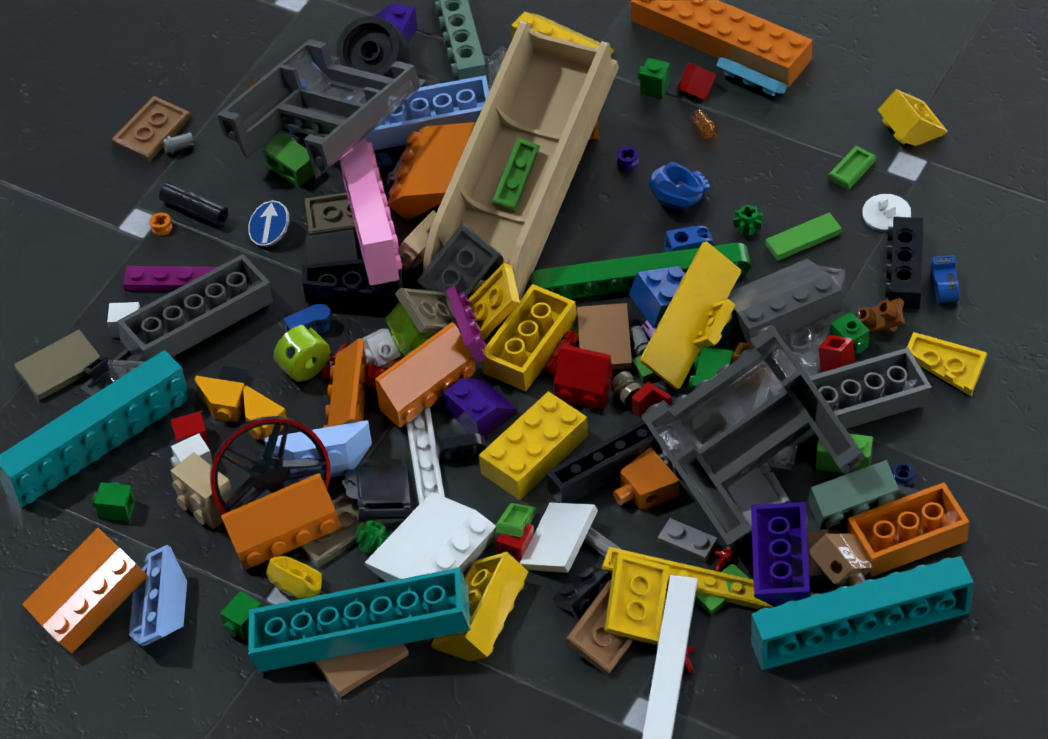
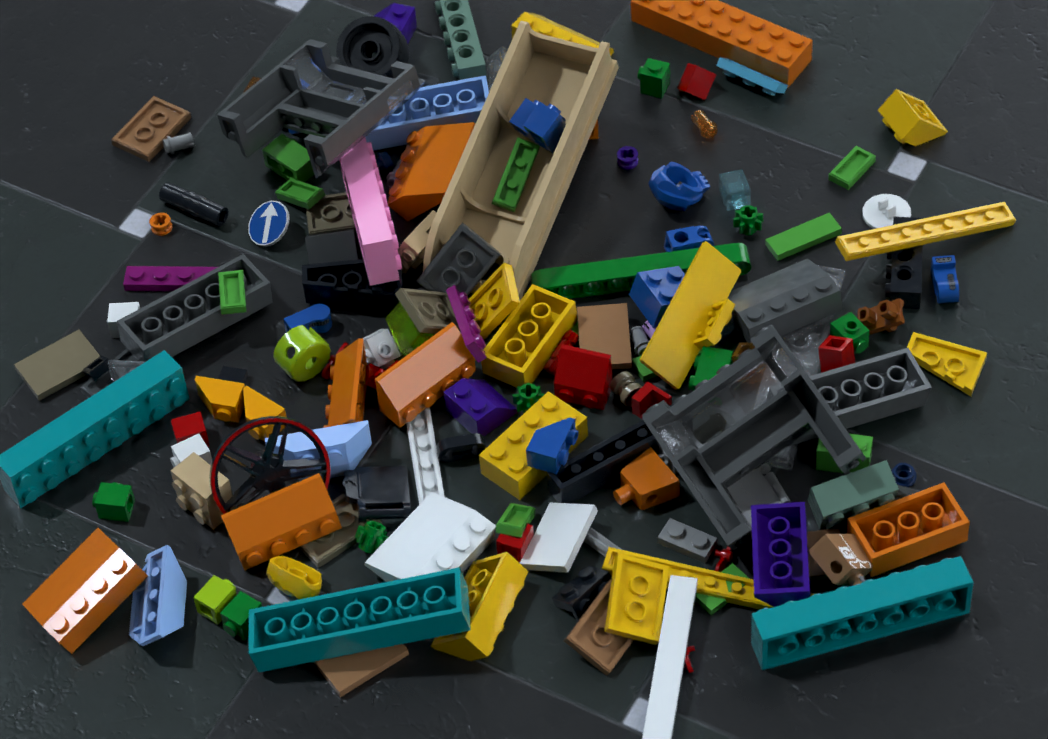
(214, 598): none -> lime brick
(232, 292): none -> bright green tile
(300, 193): none -> bright green tile
(527, 396): none -> green gear
(539, 123): none -> blue brick
(551, 445): none -> blue slope
(734, 189): none -> clear light blue brick
(924, 231): none -> yellow tile

